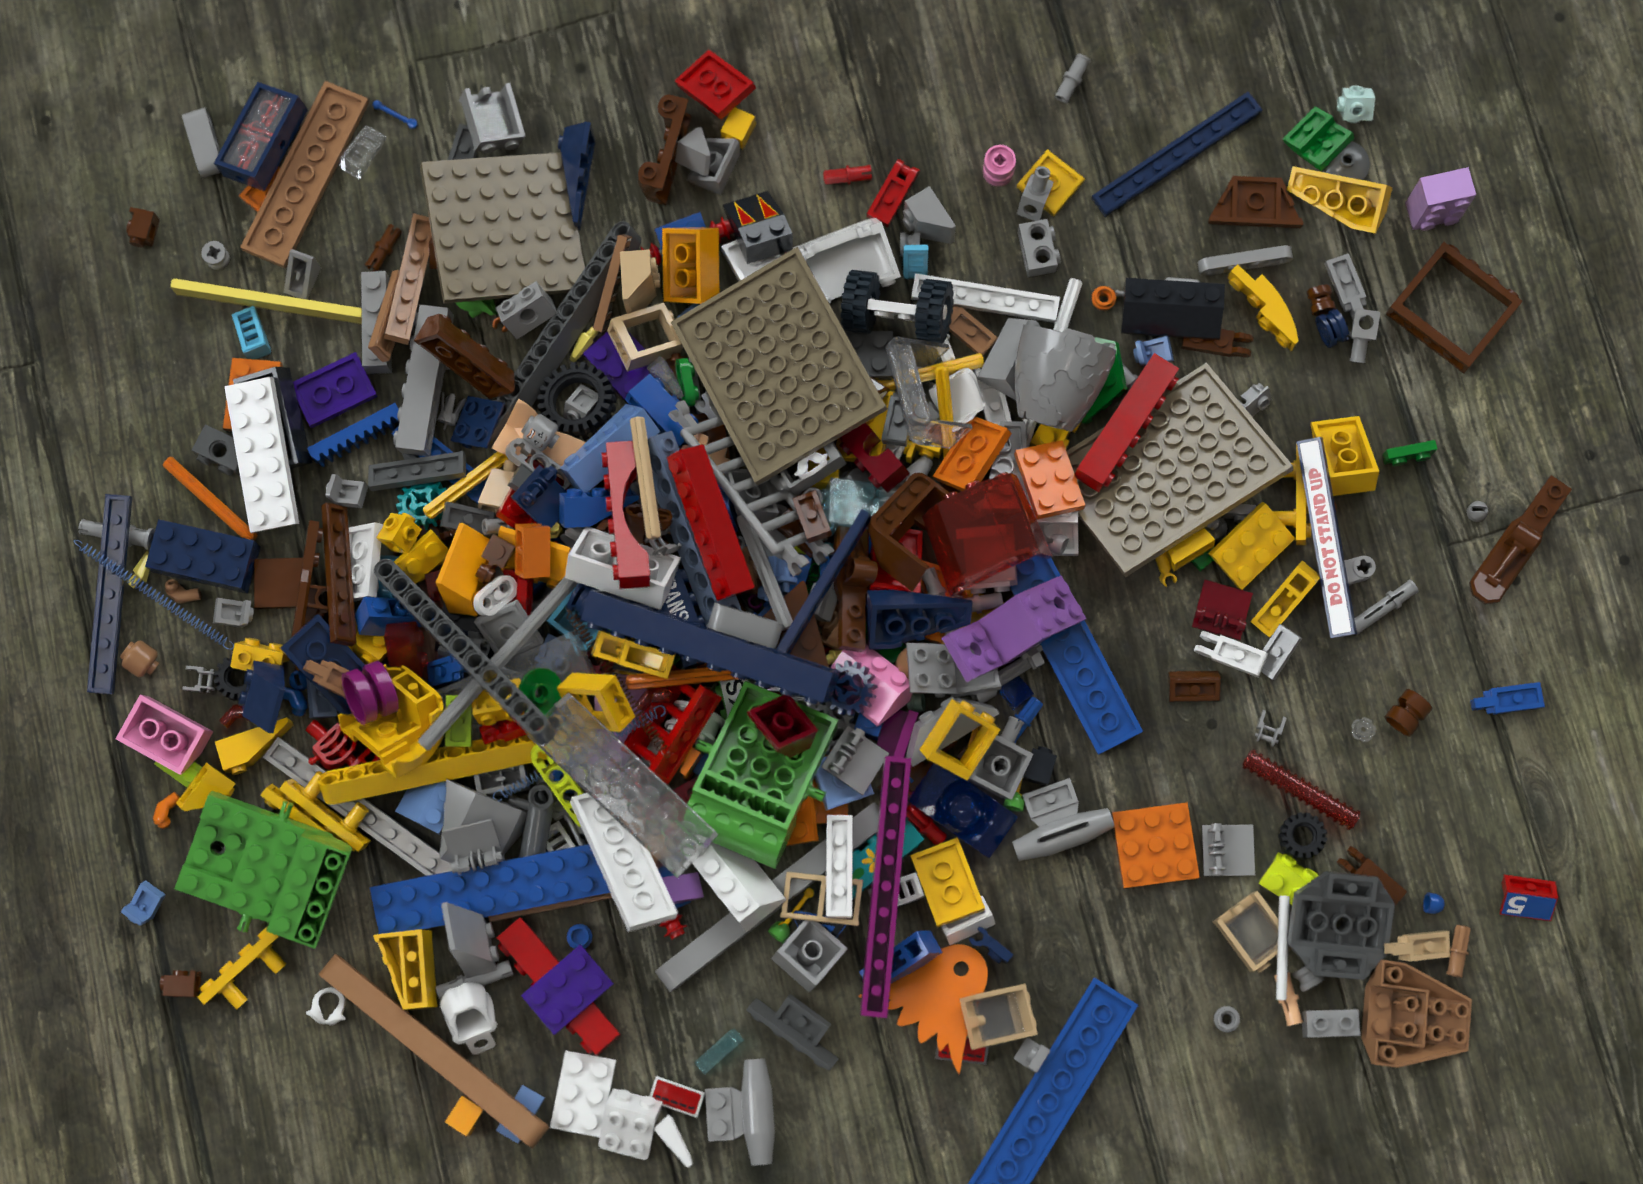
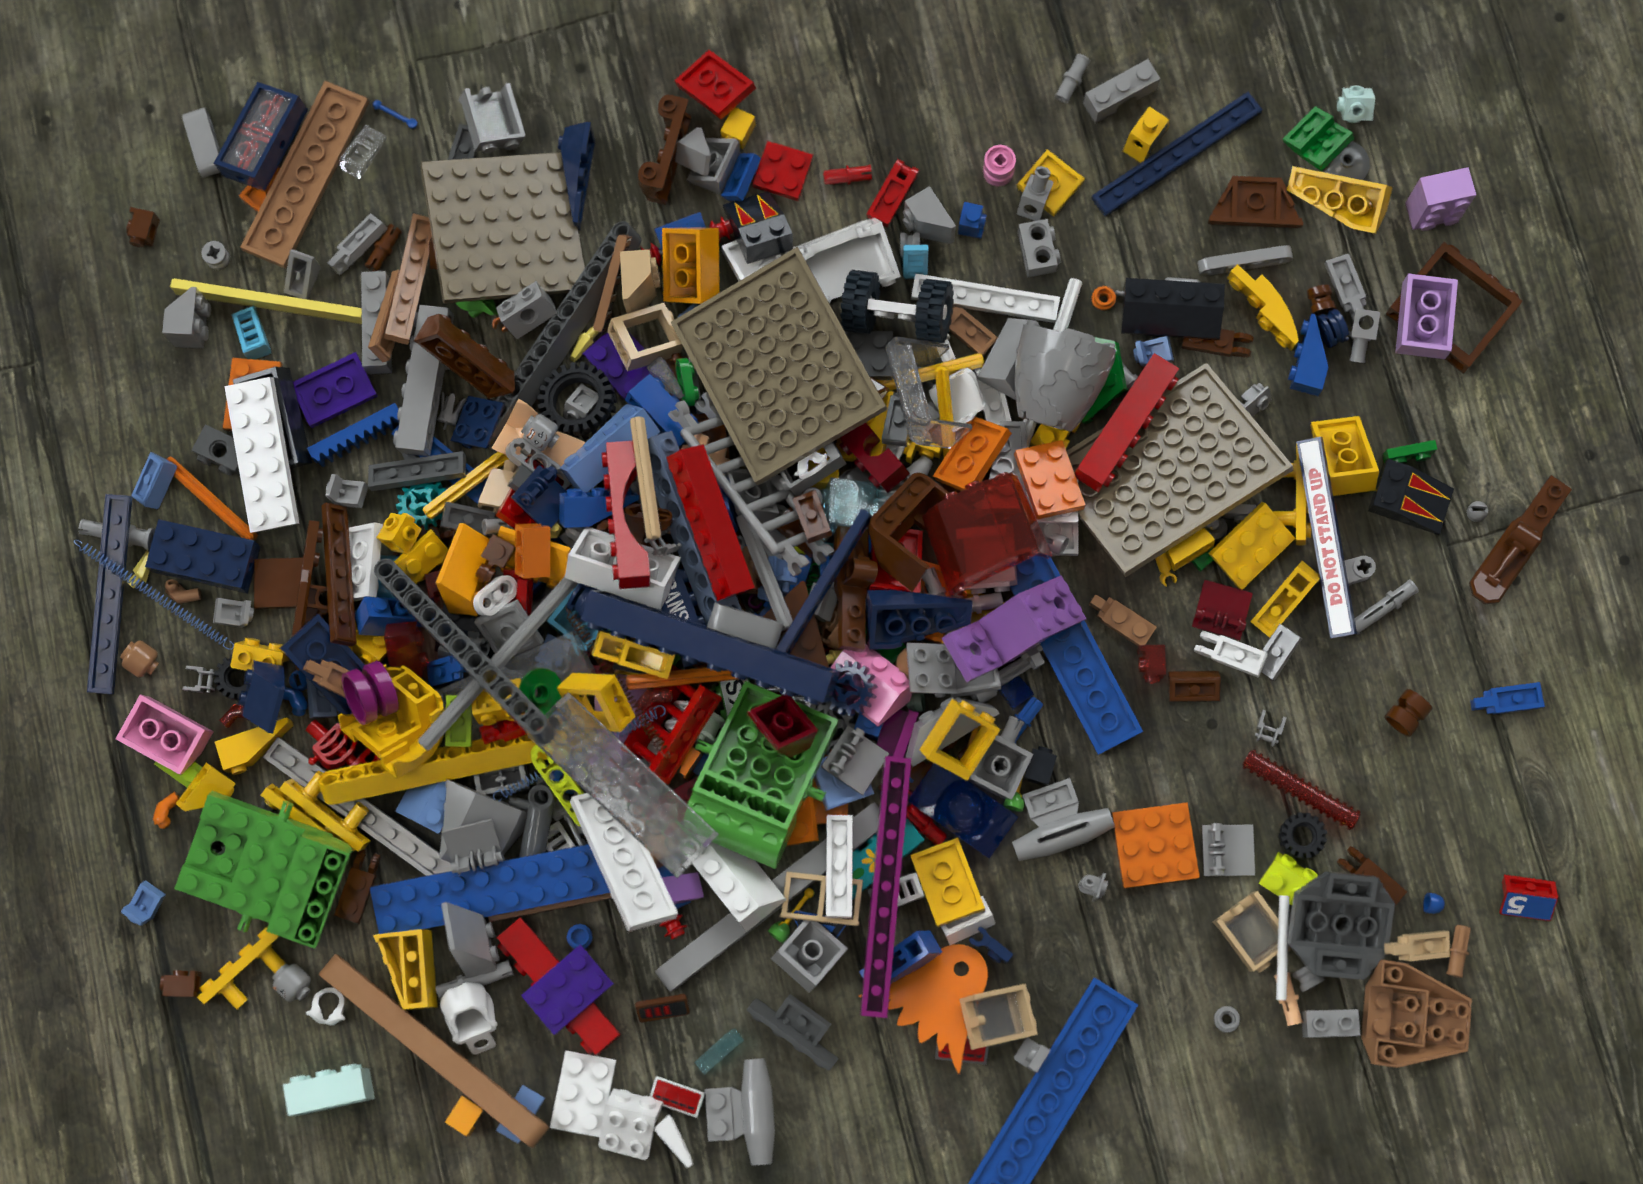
(154, 481): none -> medium blue slope
(186, 320): none -> light grey slope
(291, 982): none -> light grey head
(328, 1090): none -> light aqua brick
(357, 243): none -> light grey hinge
(357, 889): none -> reddish brown hinge
(662, 1008): none -> slope
(741, 177): none -> blue plate
(782, 170): none -> red plate
(972, 220): none -> blue brick
(1093, 886): none -> light grey hinge
(1123, 620): none -> medium nougat hinge
(1134, 82): none -> light grey arch
(1148, 132): none -> yellow torso
(1152, 662): none -> clear red brick
(1311, 365): none -> blue slope
(1357, 732): clear plate -> none
(1410, 497): none -> black slope
(1426, 316): none -> lavender brick

